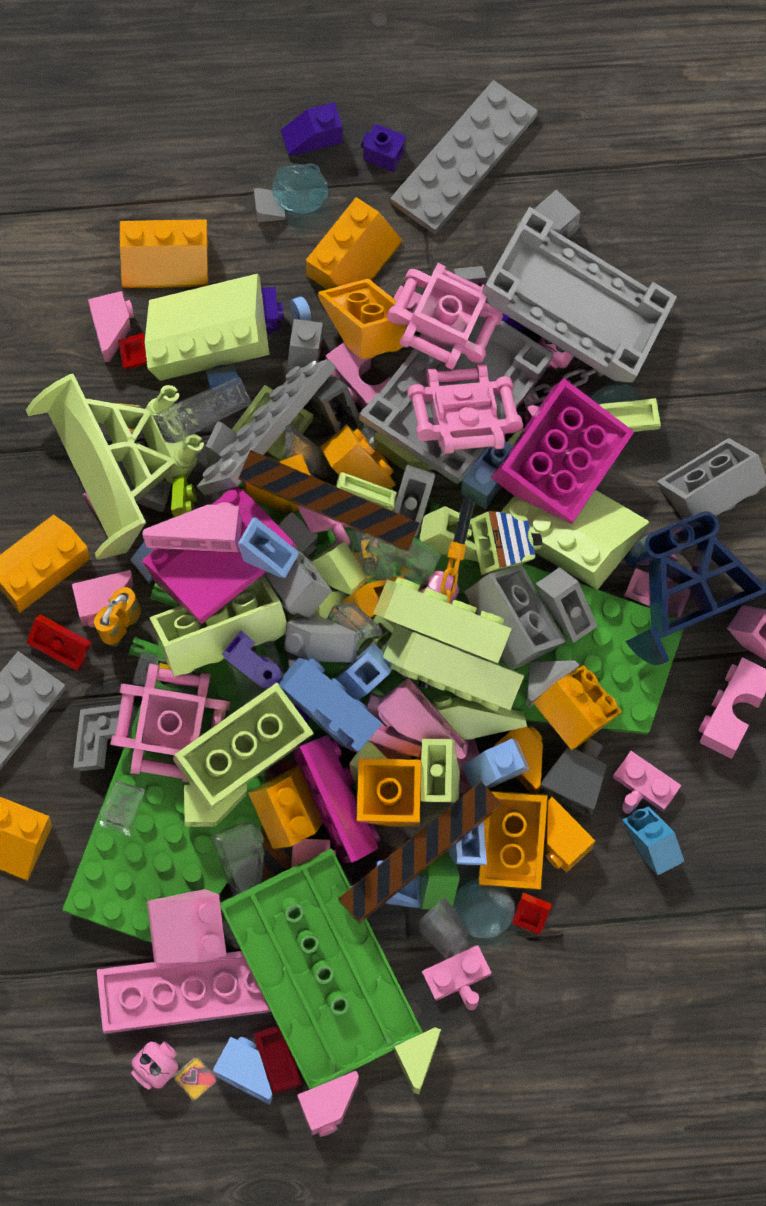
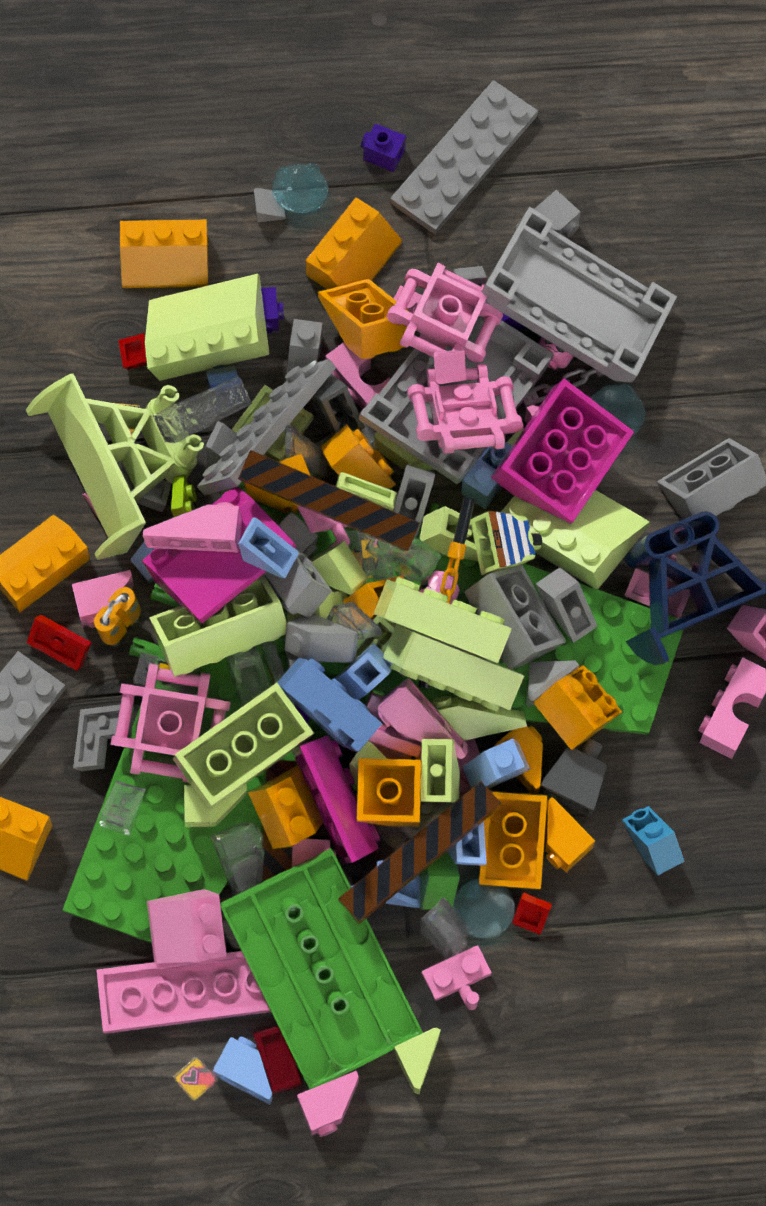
(110, 321): bright pink slope -> none
(155, 1065): bright pink head -> none
(259, 669): dark purple leg -> none
(300, 309): light blue tile -> none
(313, 130): dark purple slope -> none
(449, 366): none -> bright pink slope
(636, 414): yellowish green tile -> none
(645, 783): bright pink plate -> none

